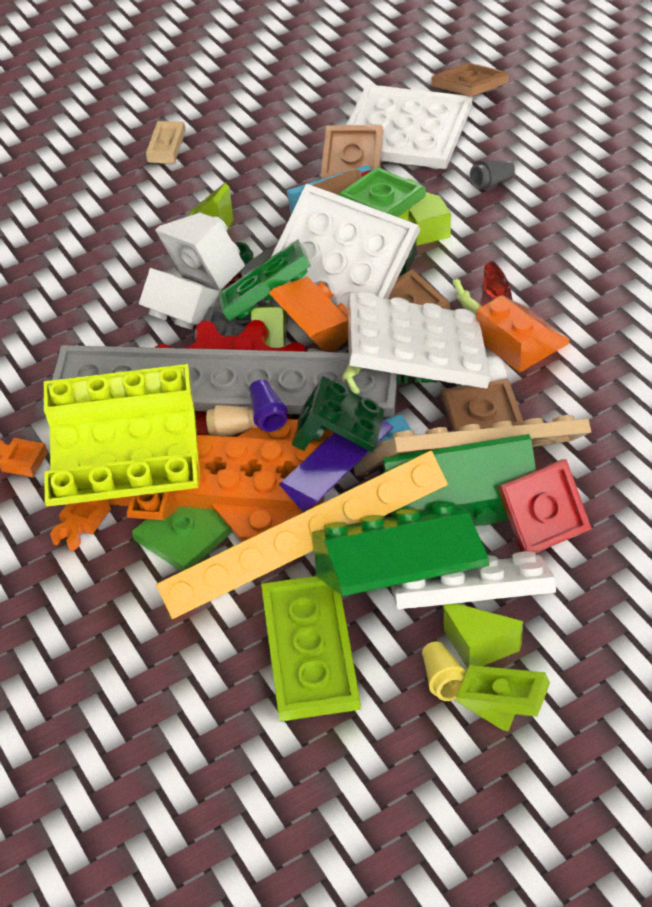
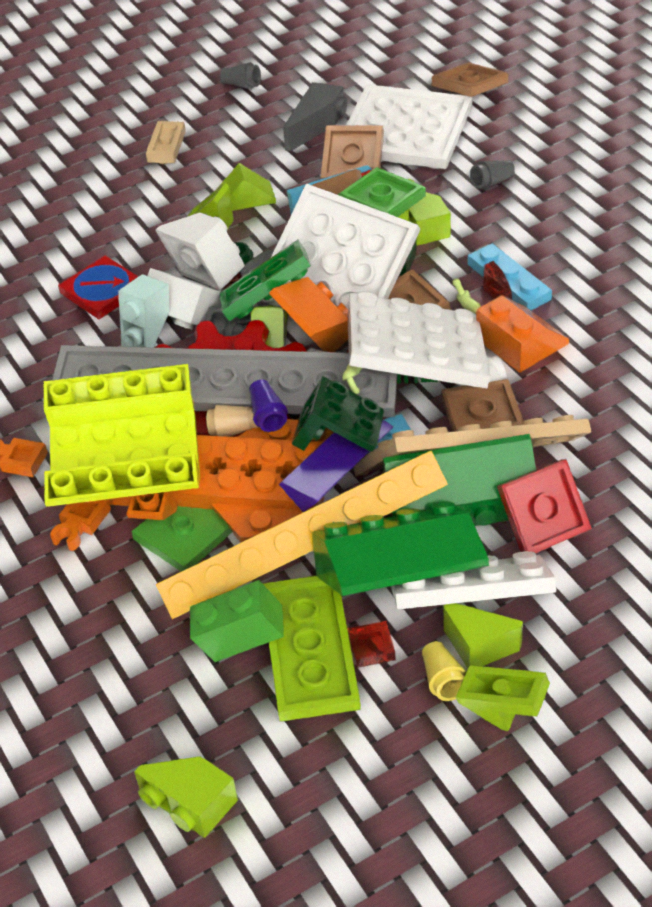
(97, 286): none -> tile
(143, 311): none -> light aqua slope
(189, 790): none -> lime slope
(236, 621): none -> bright green brick
(242, 75): none -> dark grey cone
(248, 188): none -> lime slope
(318, 108): none -> dark grey slope
(371, 644): none -> clear red tile
(524, 286): none -> medium azure plate

